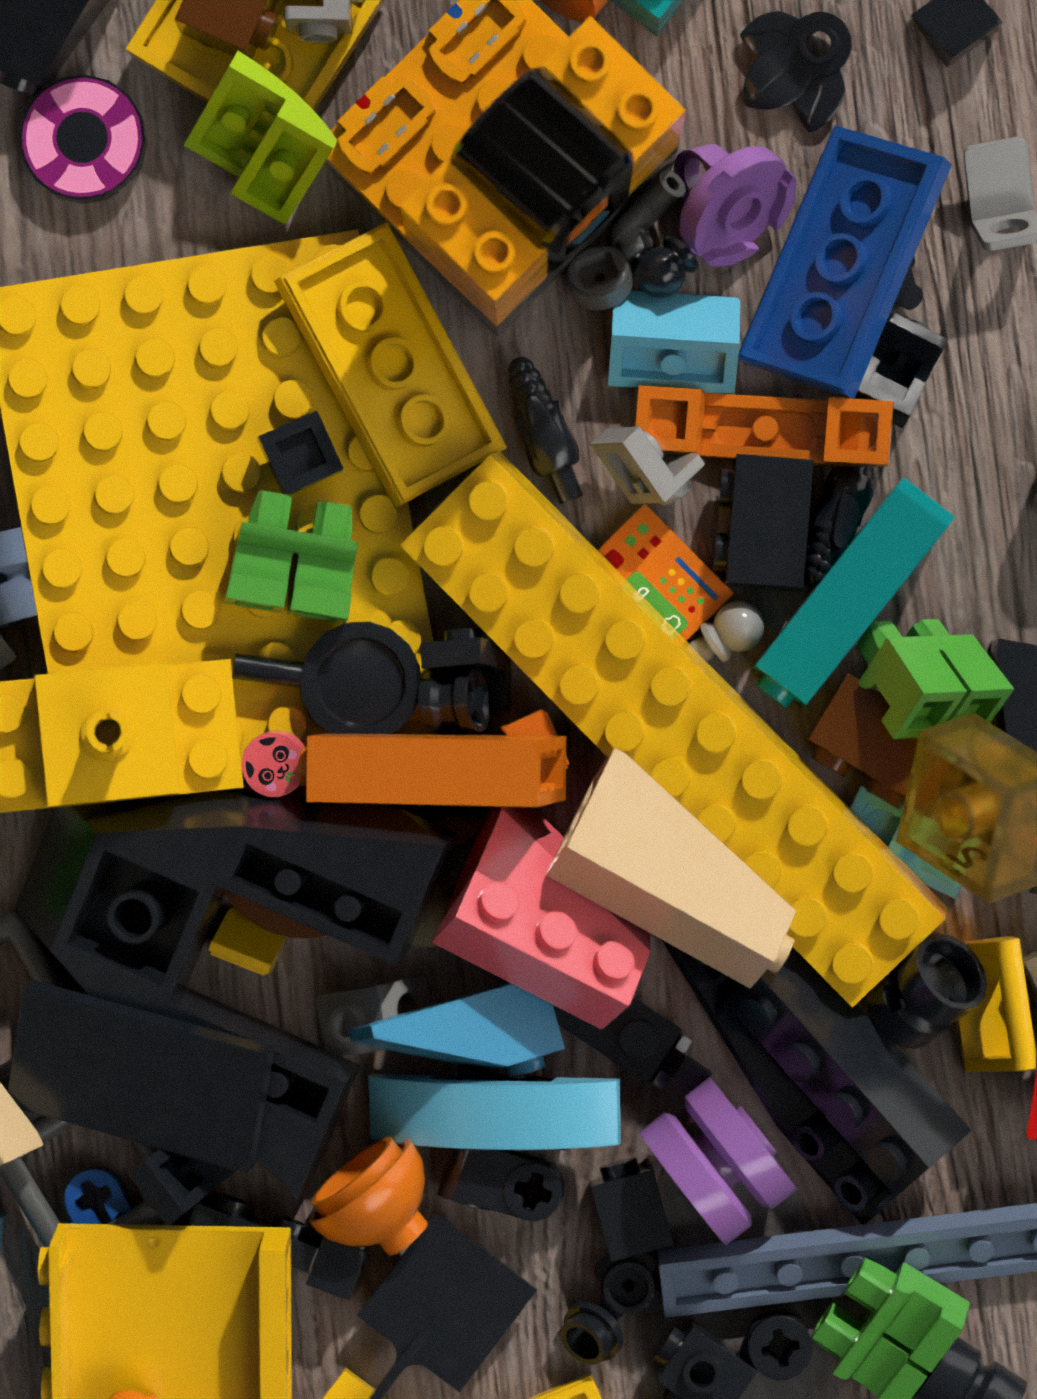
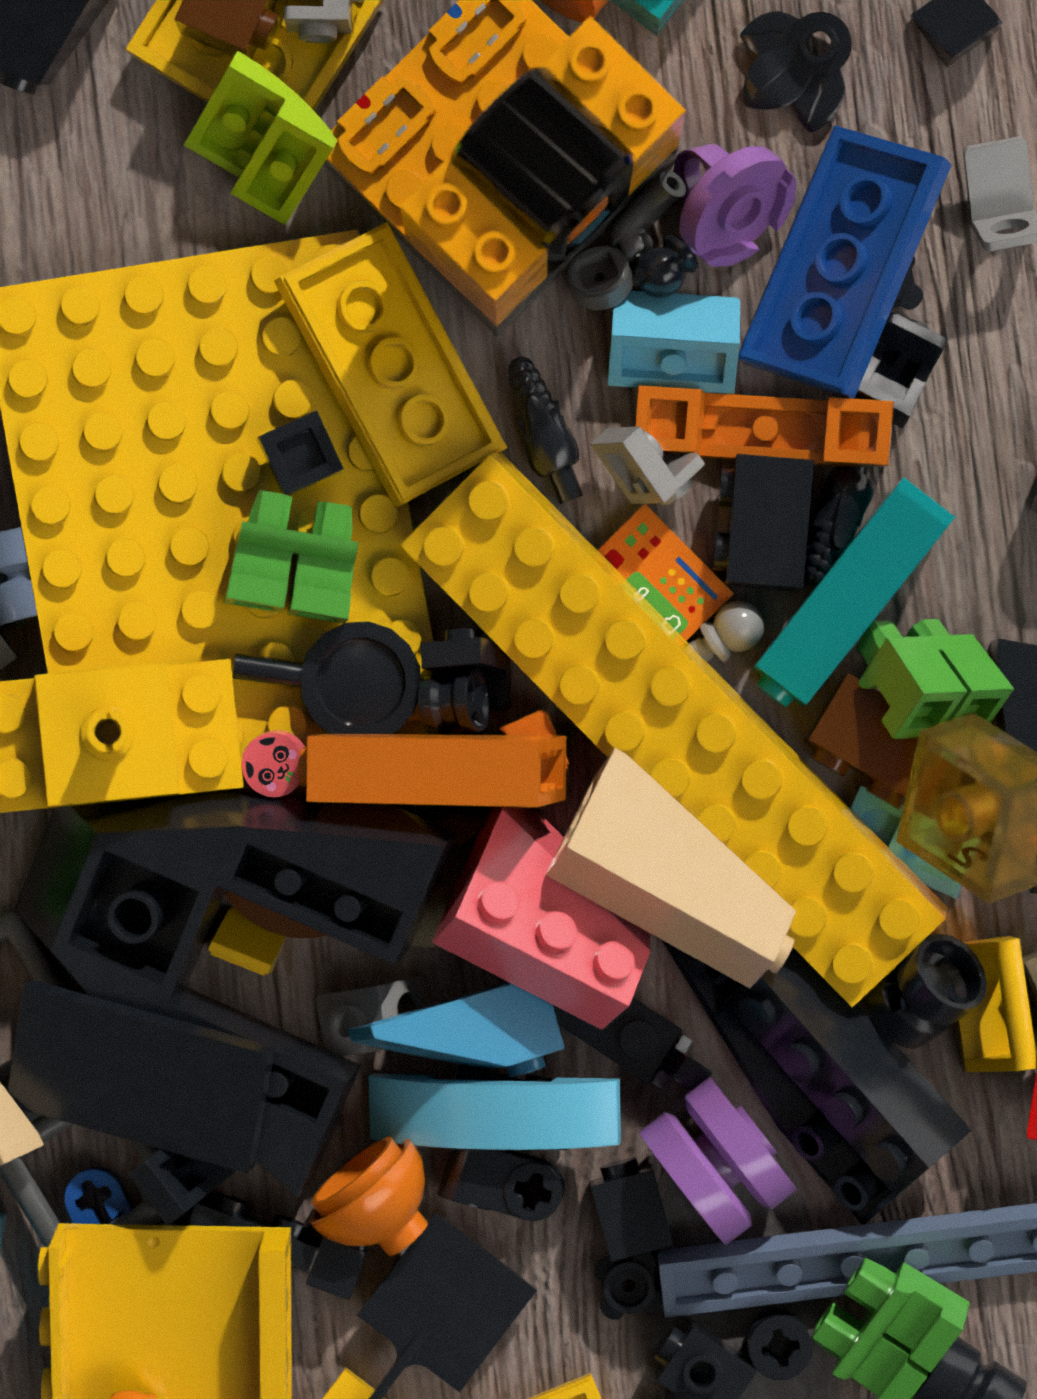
(83, 139): tile -> none
(591, 1333): black plate -> none

